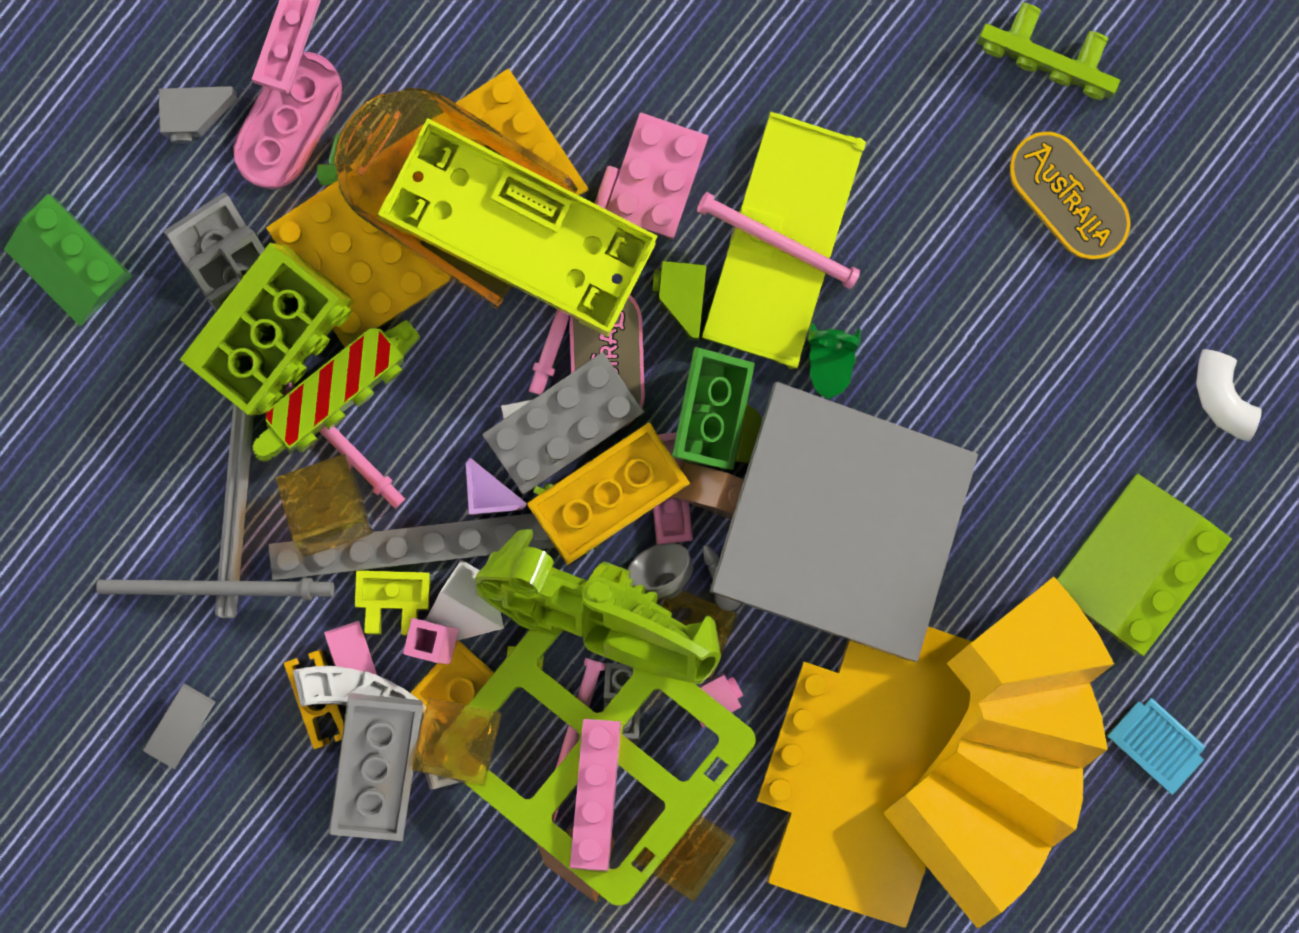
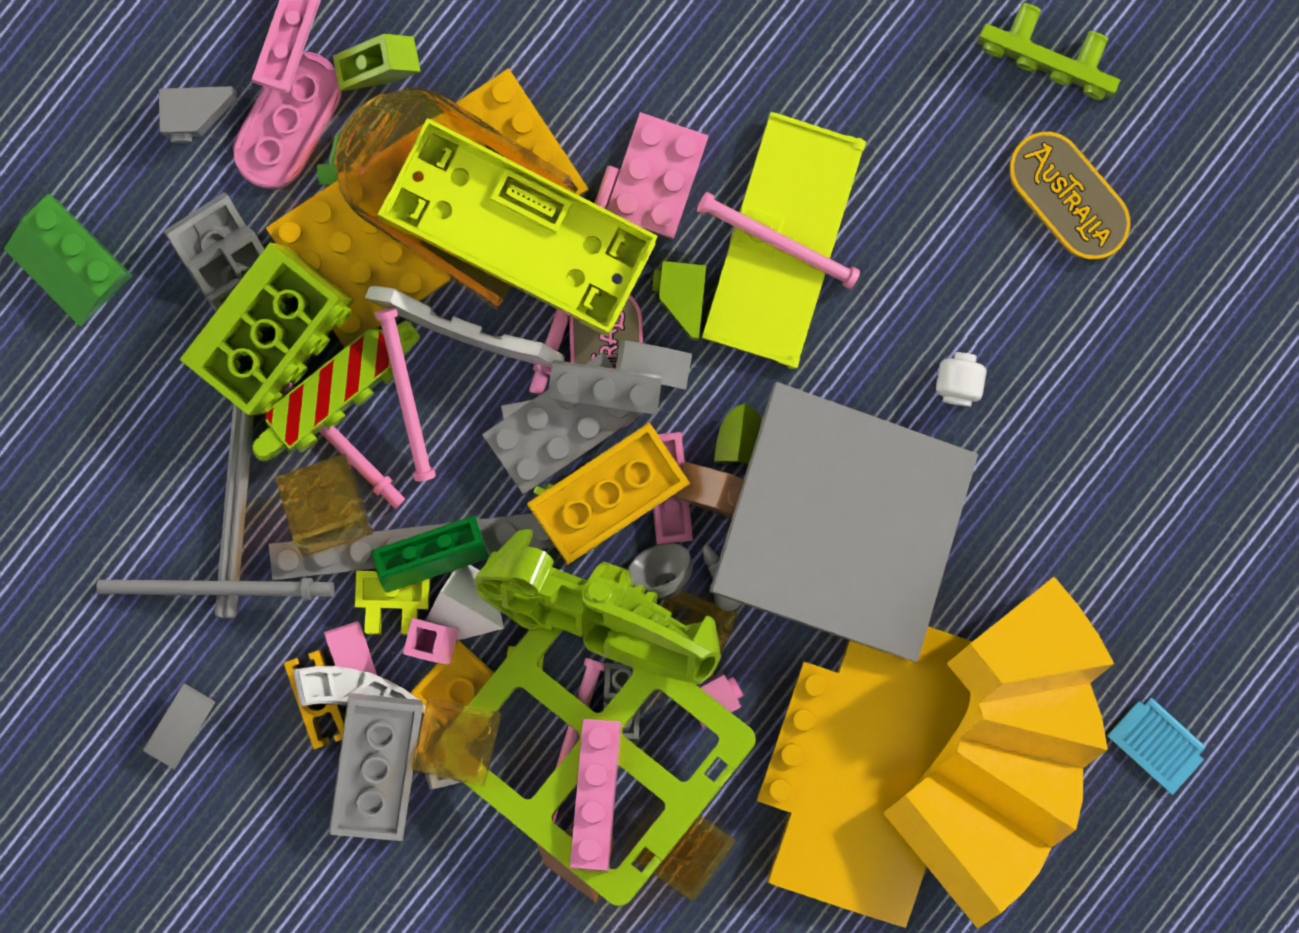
(376, 62): none -> lime slope
(405, 395): none -> bright pink bar
(429, 554): none -> green slope
(461, 330): none -> white tile
(488, 494): lavender slope -> none
(604, 387): none -> light grey plate
(655, 360): none -> light grey slope
(713, 409): bright green slope -> none
(832, 359): green piece -> none
(961, 380): none -> white head
(1142, 564): lime slope -> none
(1220, 398): white cylinder -> none

